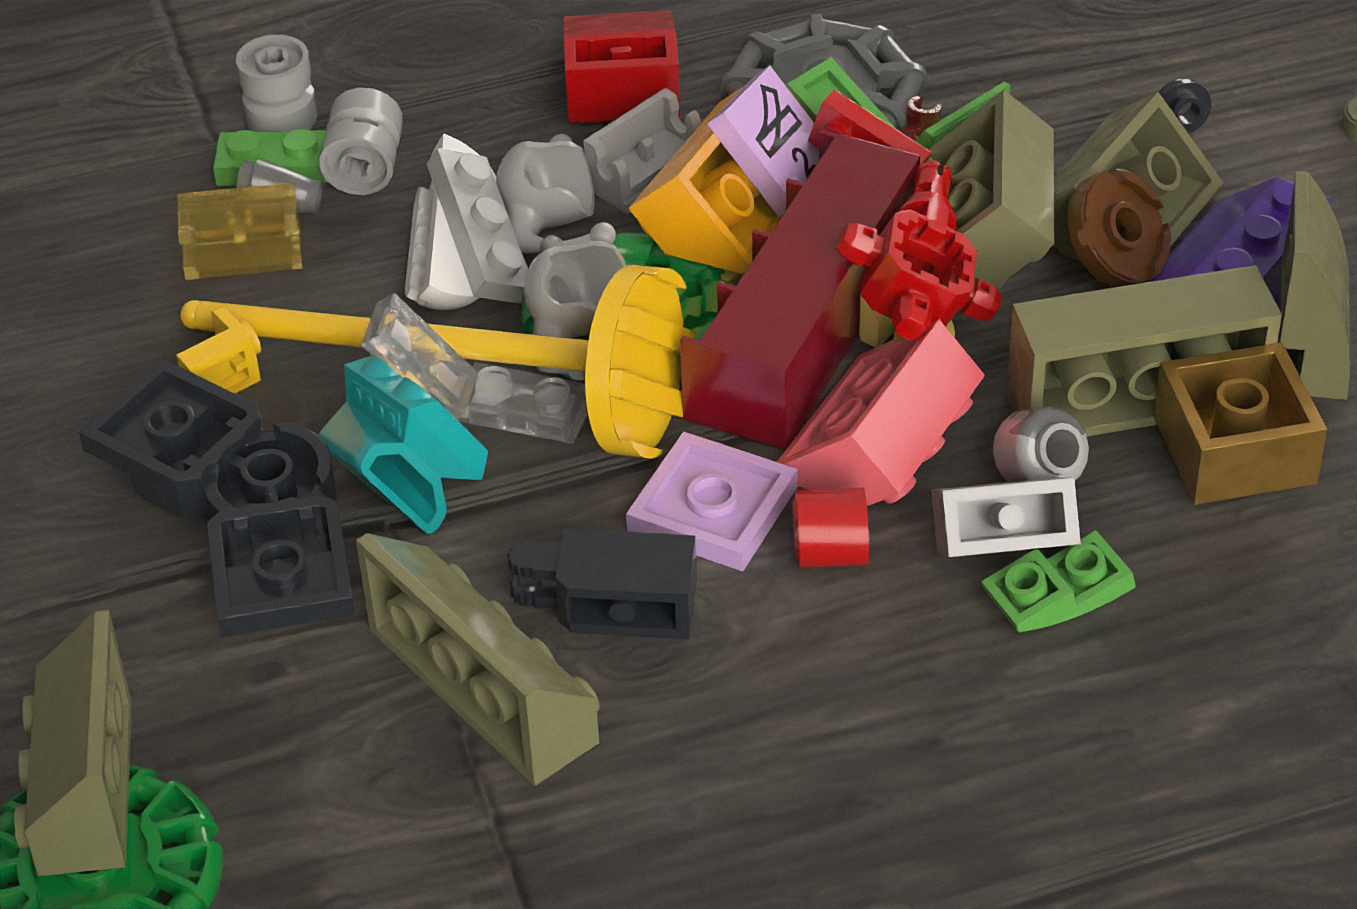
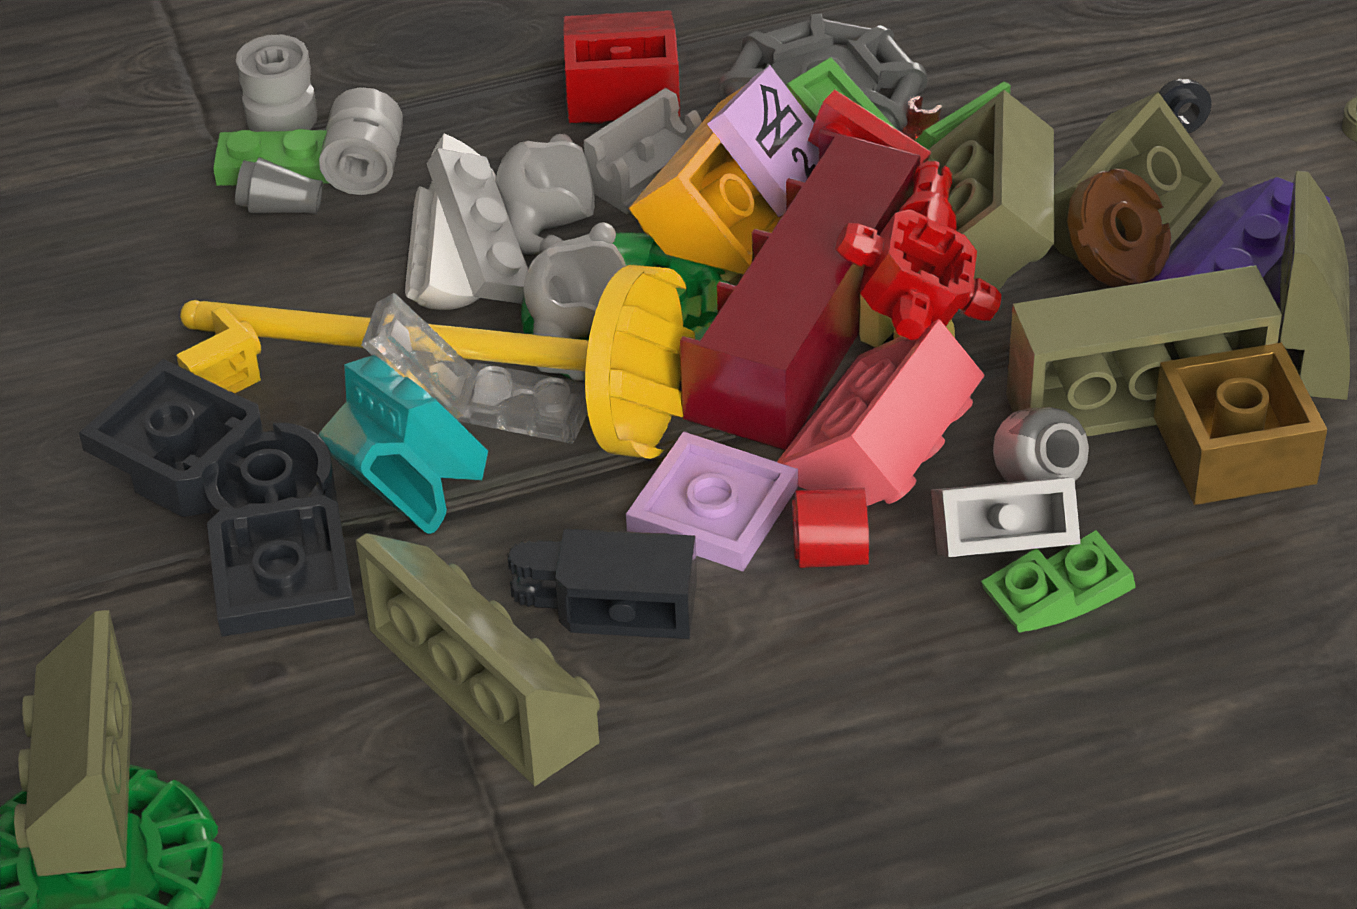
(240, 231): clear yellow hinge -> none

